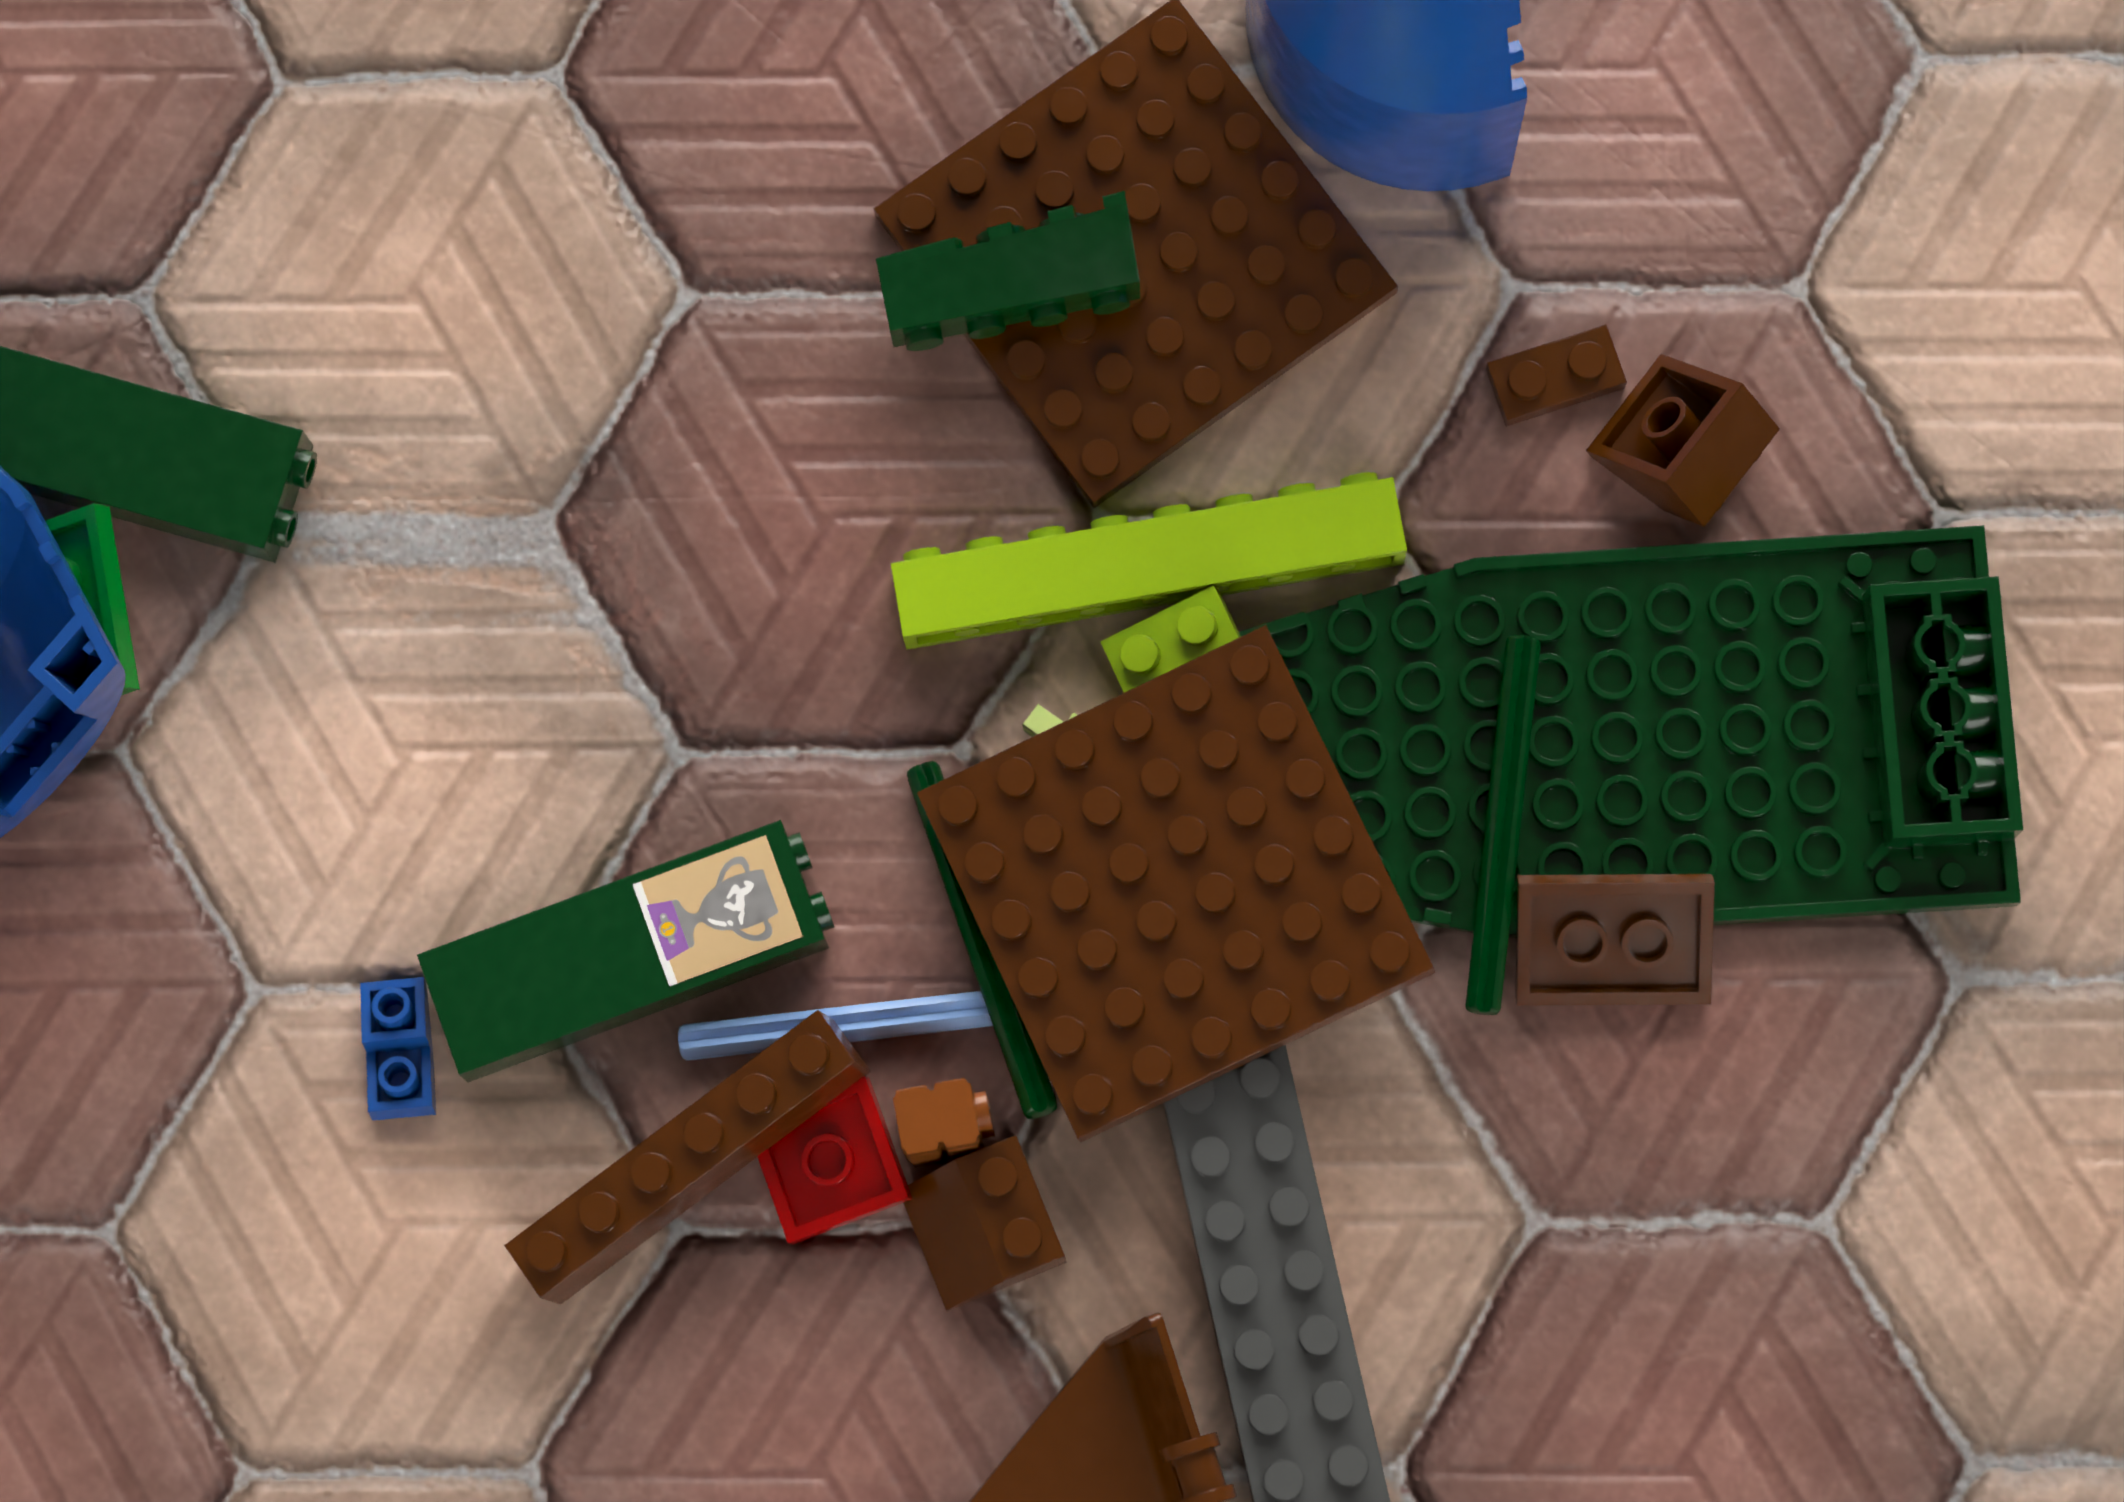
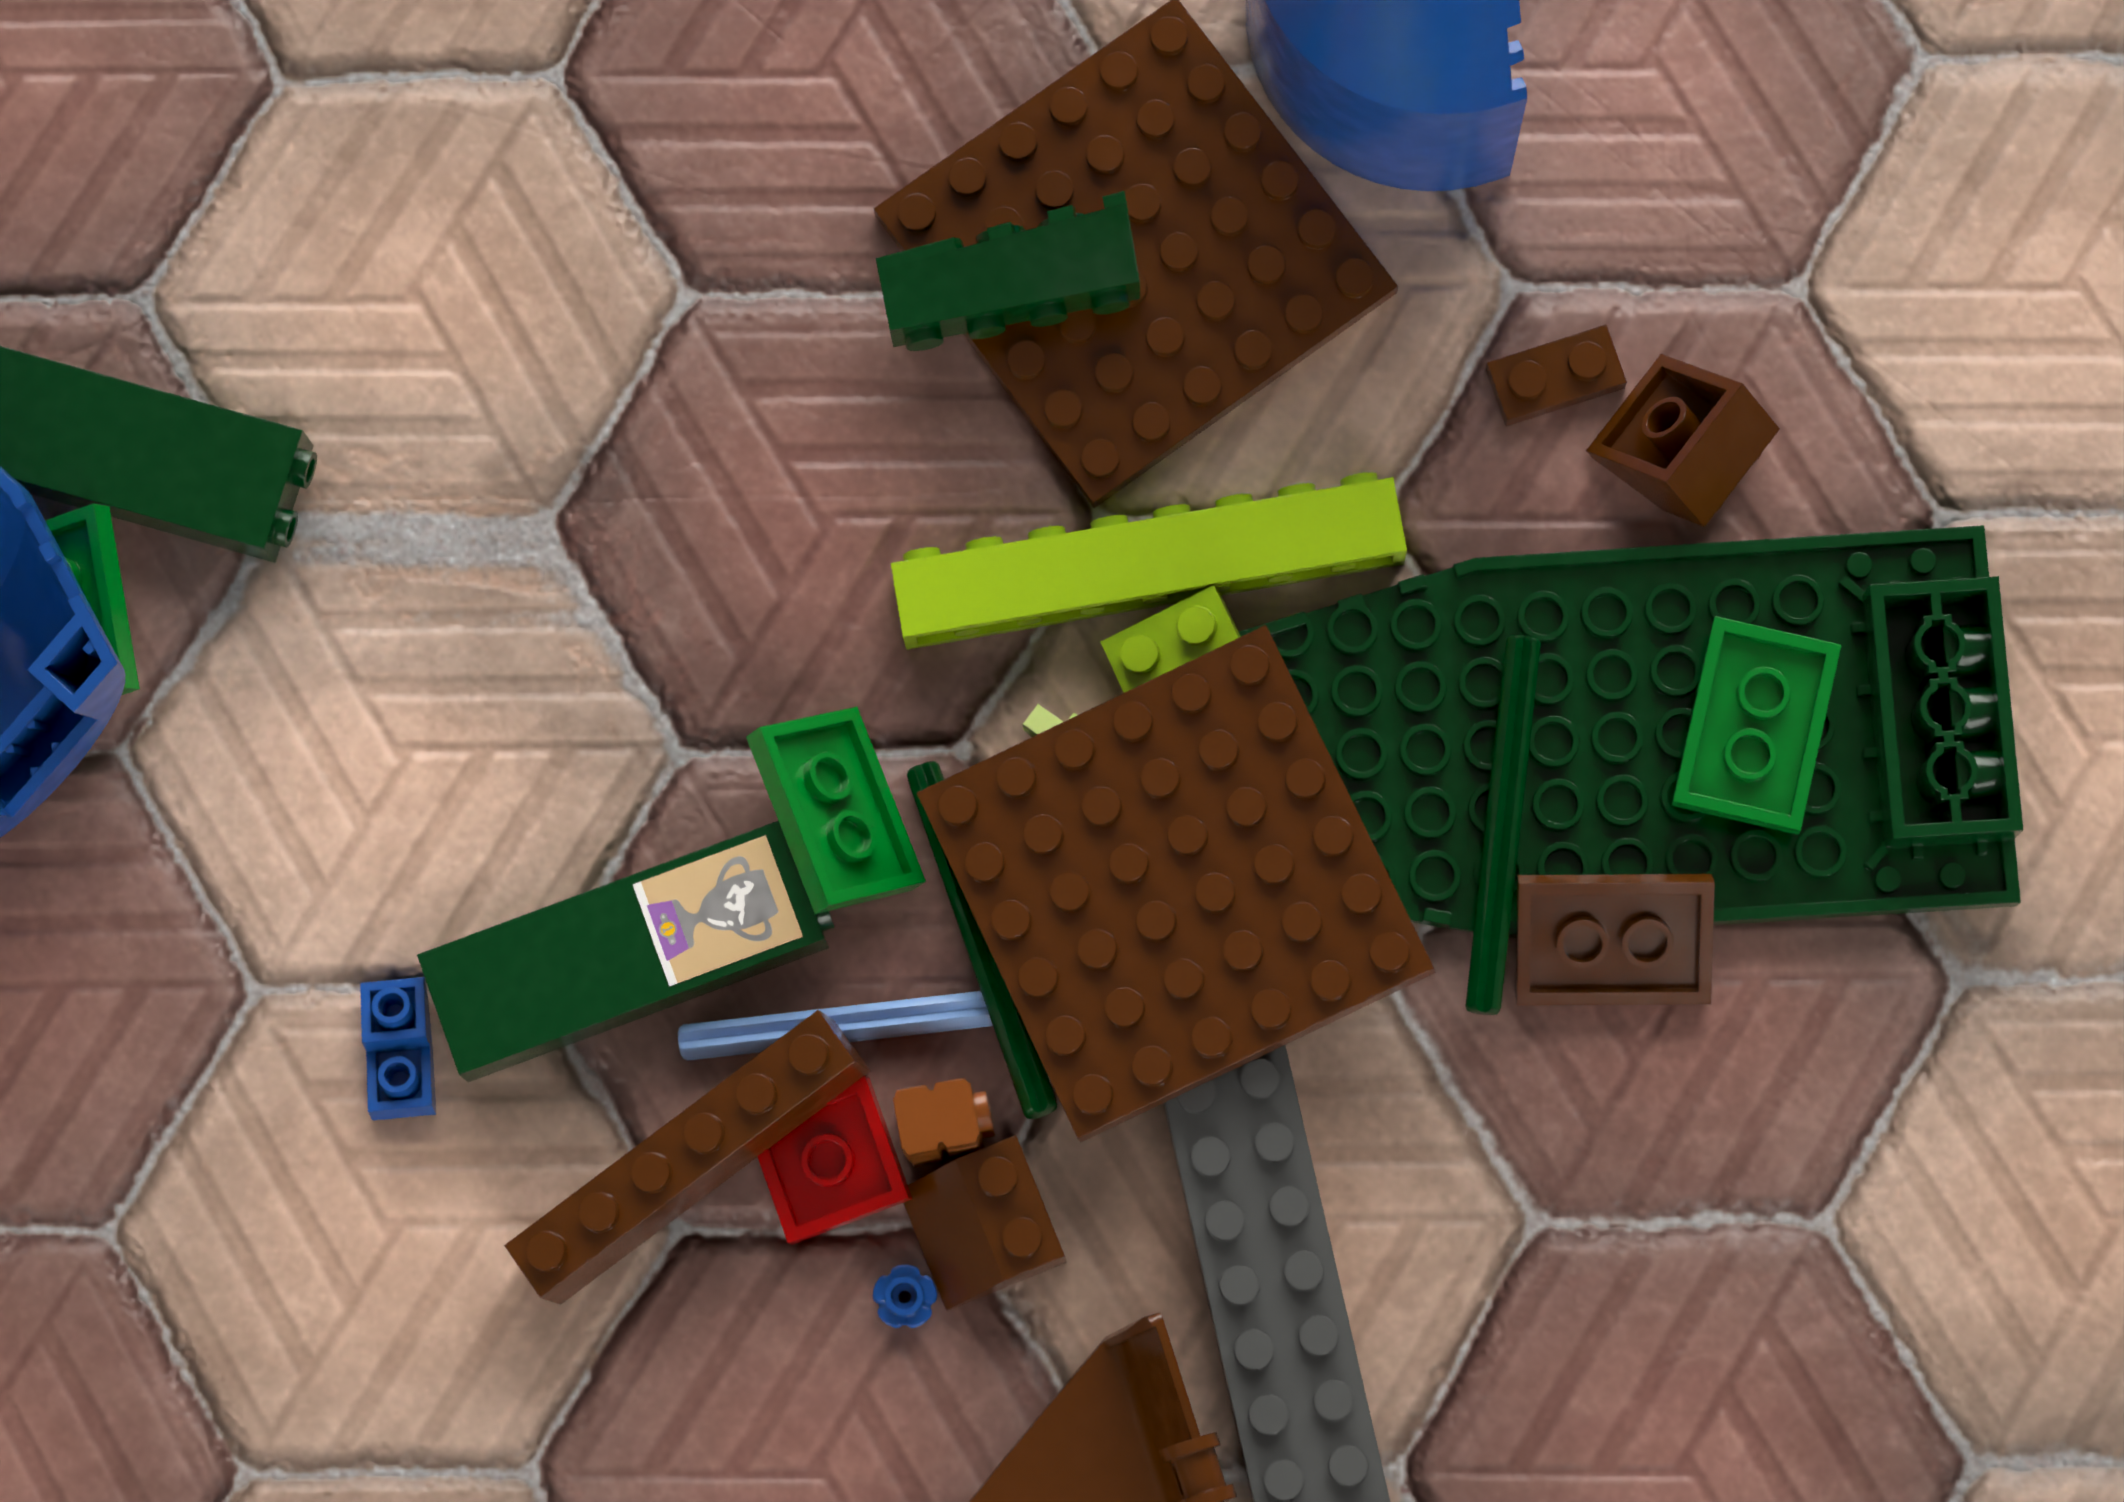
(835, 809): none -> green plate
(887, 1293): none -> blue plate
(1756, 725): none -> green plate

